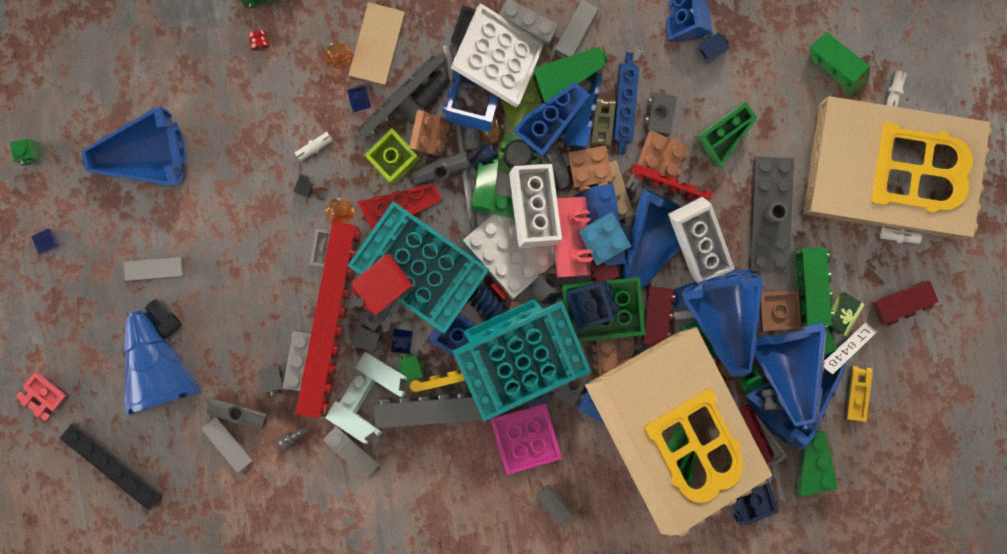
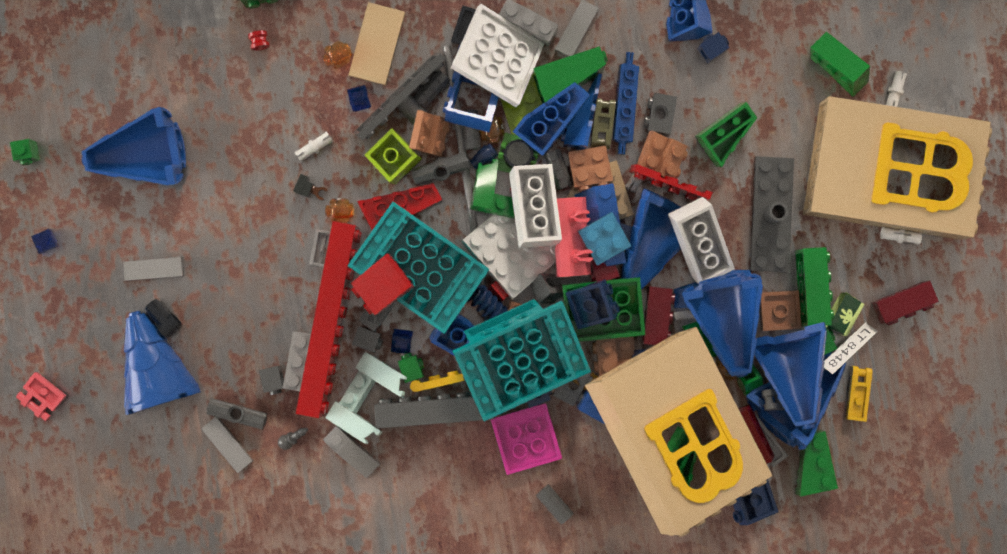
(111, 466): black plate -> none

